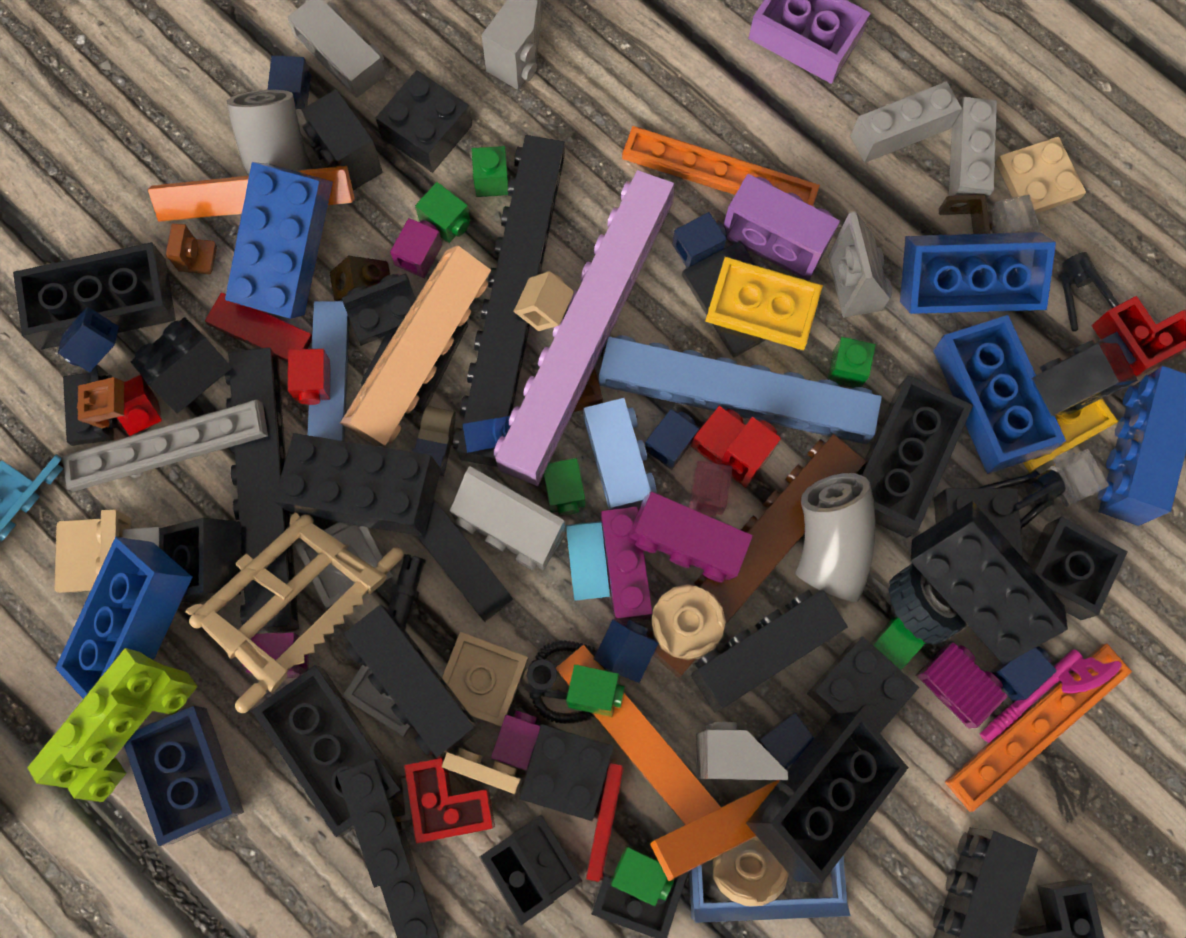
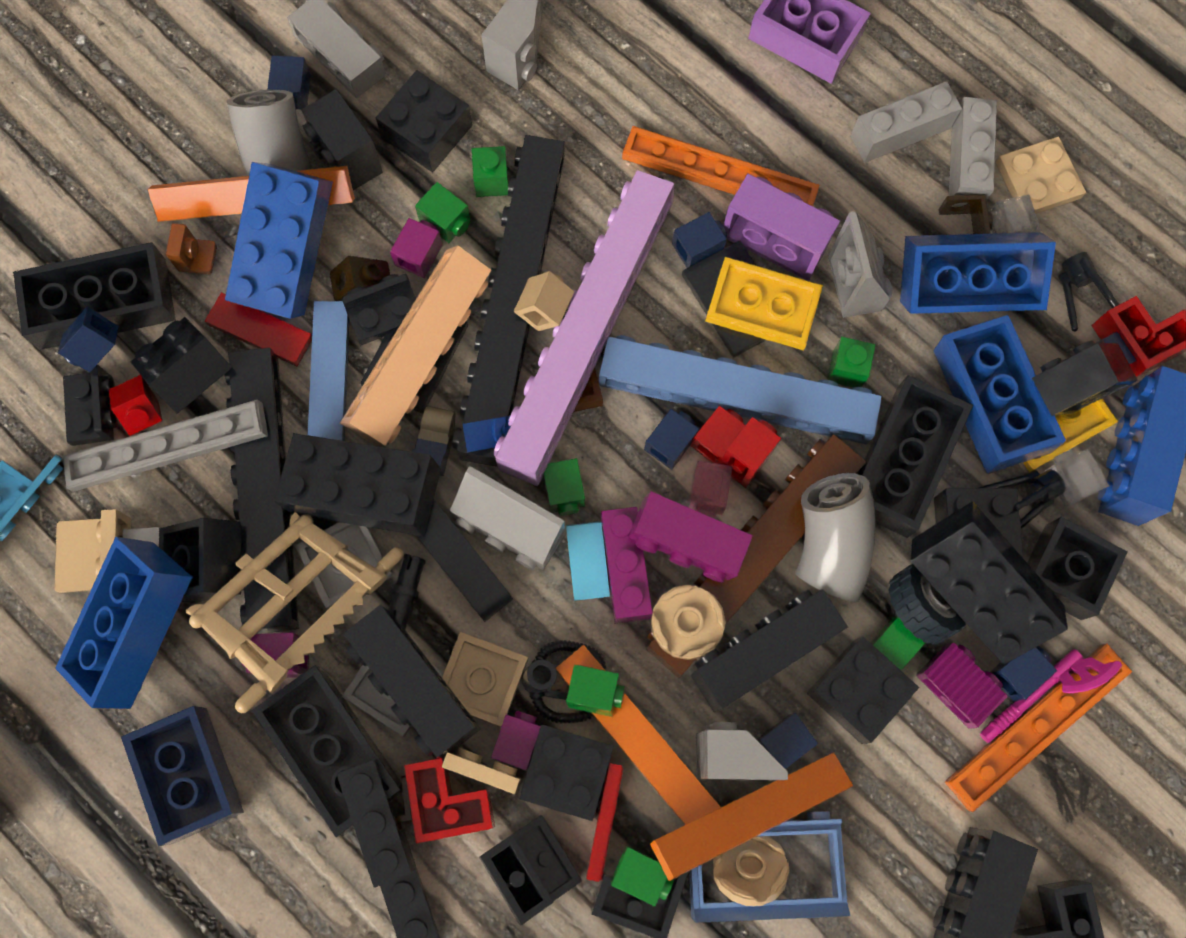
(85, 745): lime bracket -> none
(100, 401): dark orange bracket -> none
(309, 375): red brick -> none
(618, 454): light blue brick -> none
(626, 649): dark blue brick -> none
(827, 797): black brick -> none

